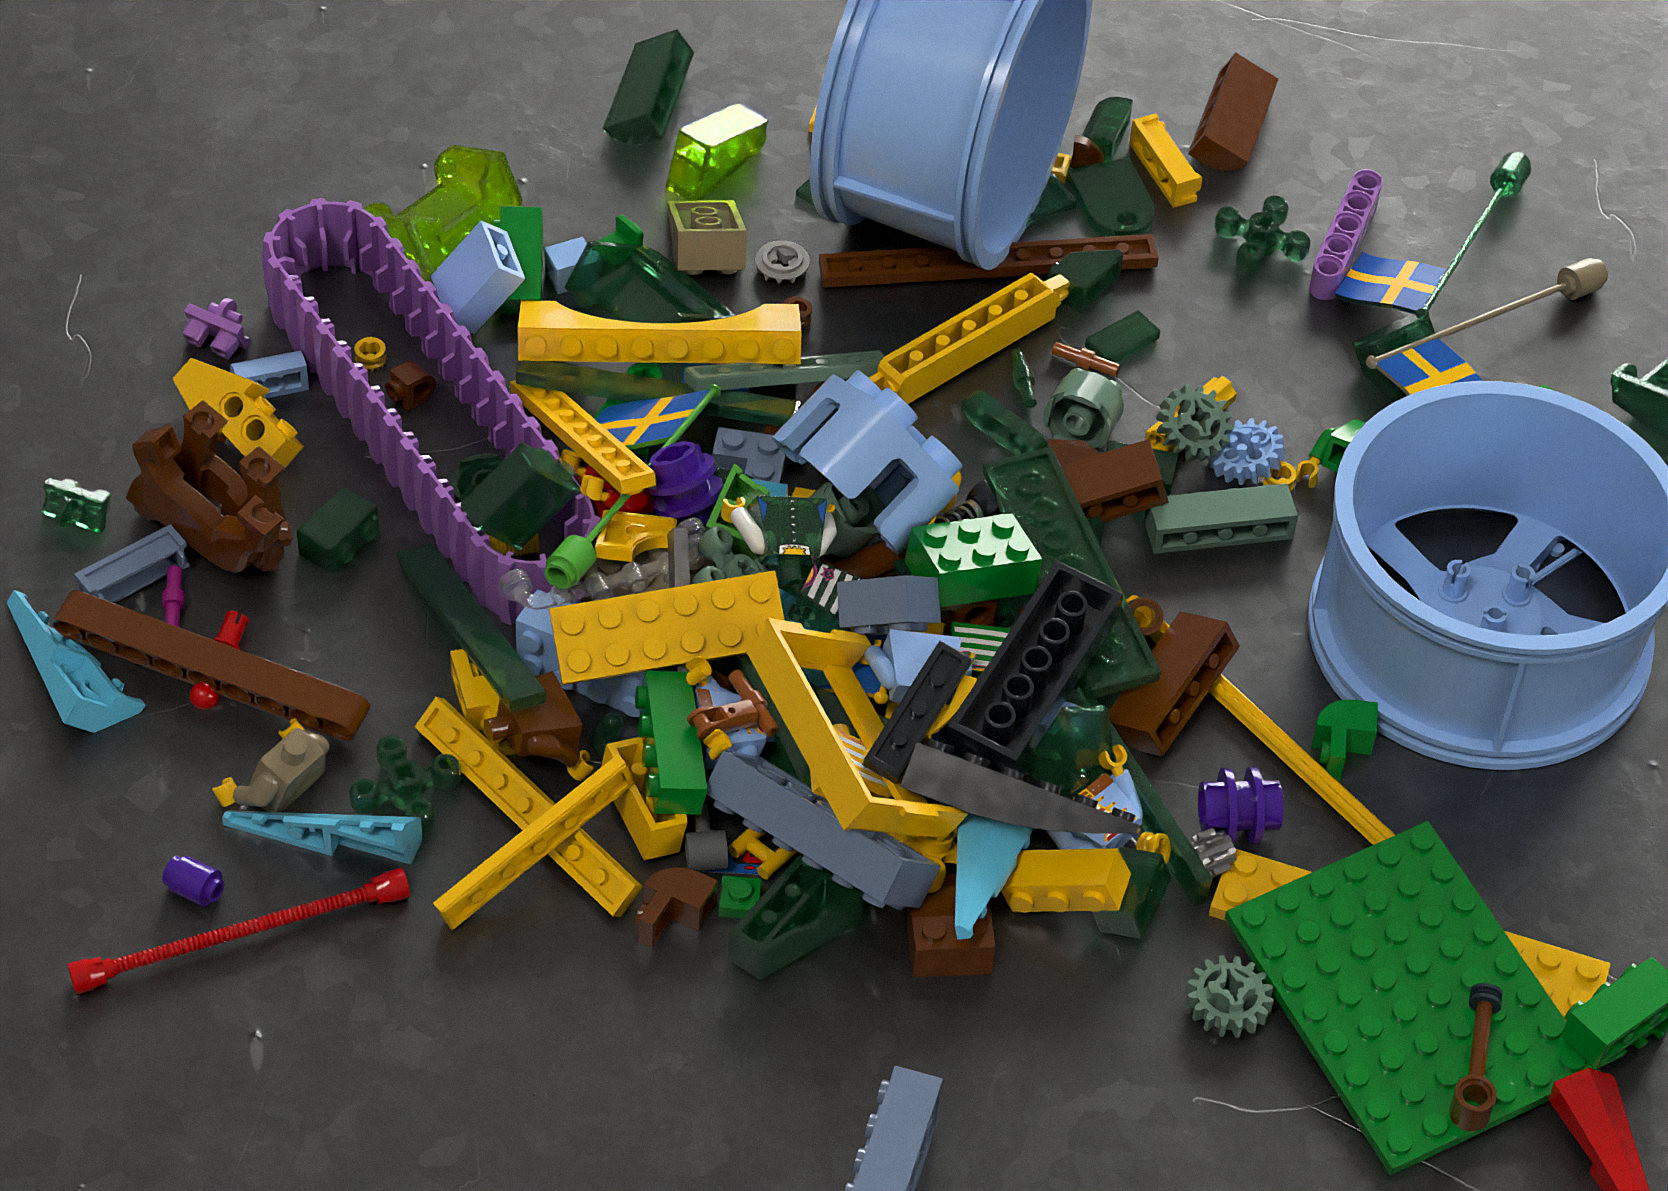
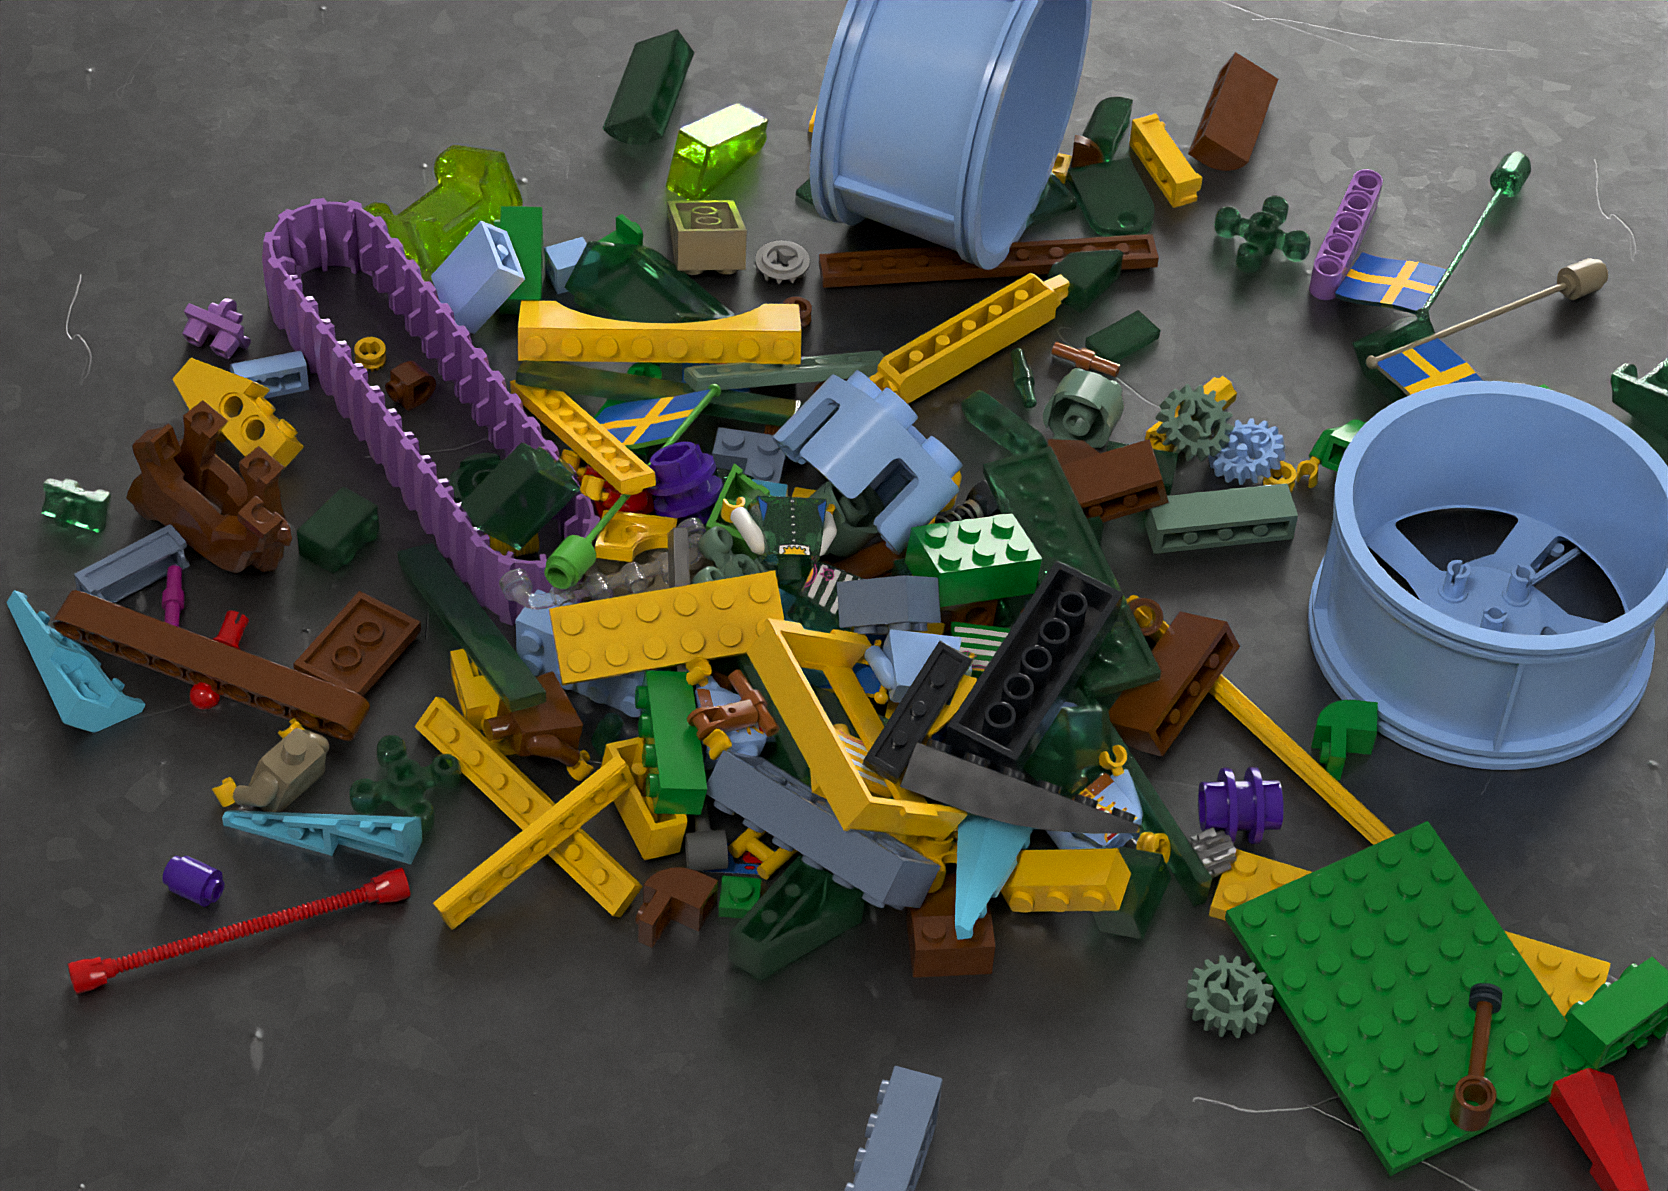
(359, 644): none -> reddish brown plate

